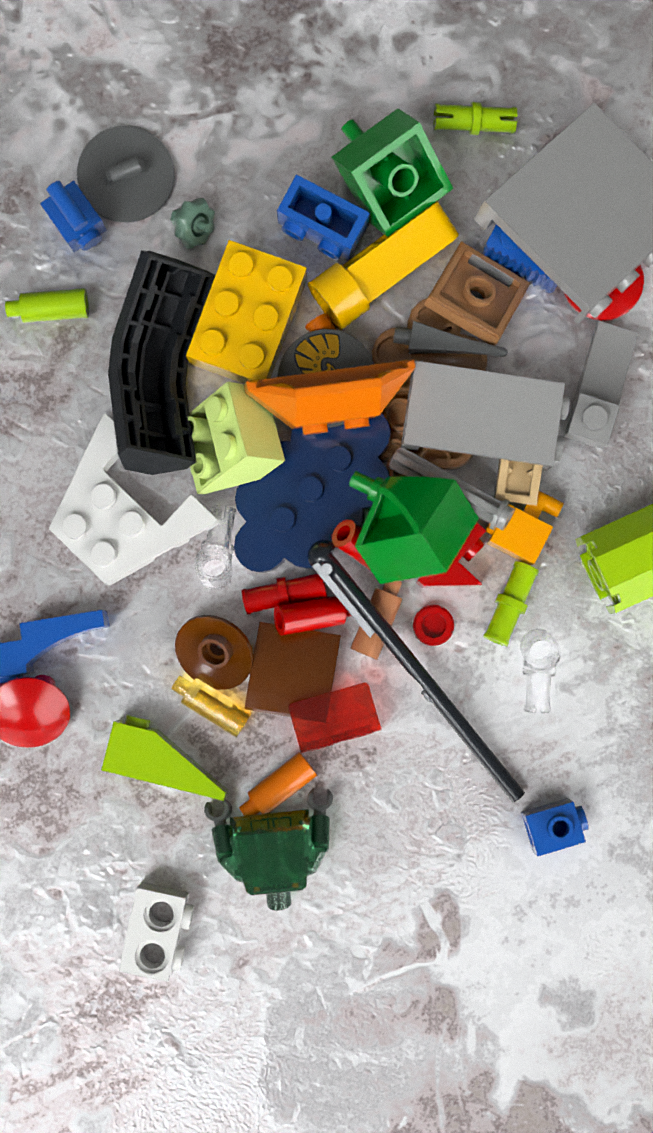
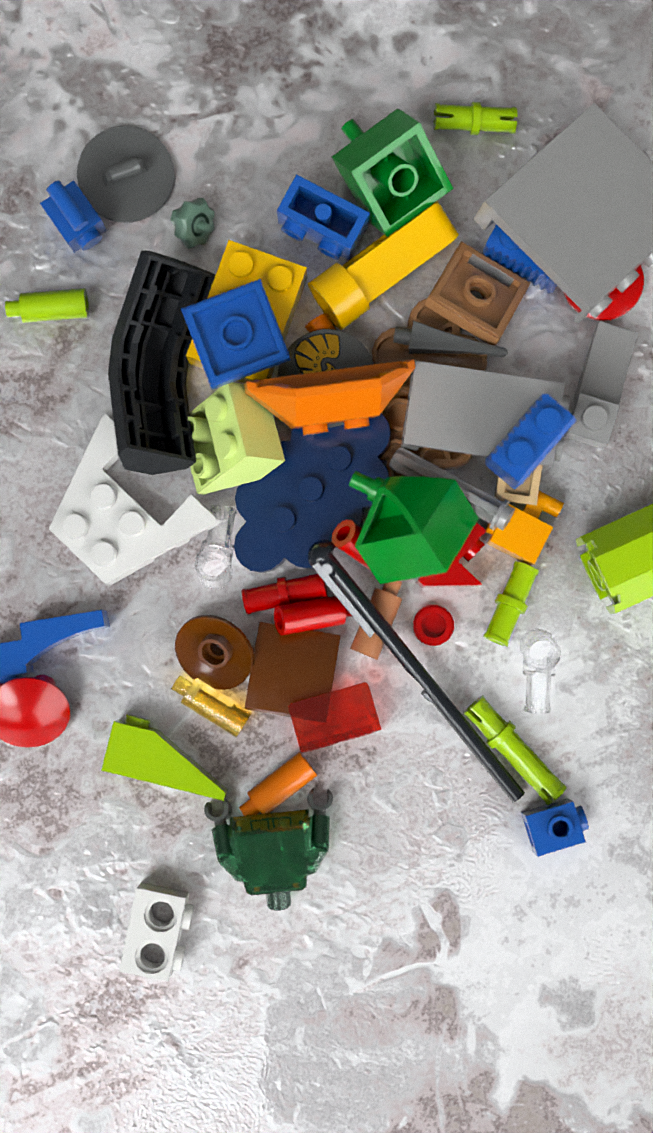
(236, 334): none -> blue plate
(514, 749): none -> lime pin
(530, 441): none -> blue brick

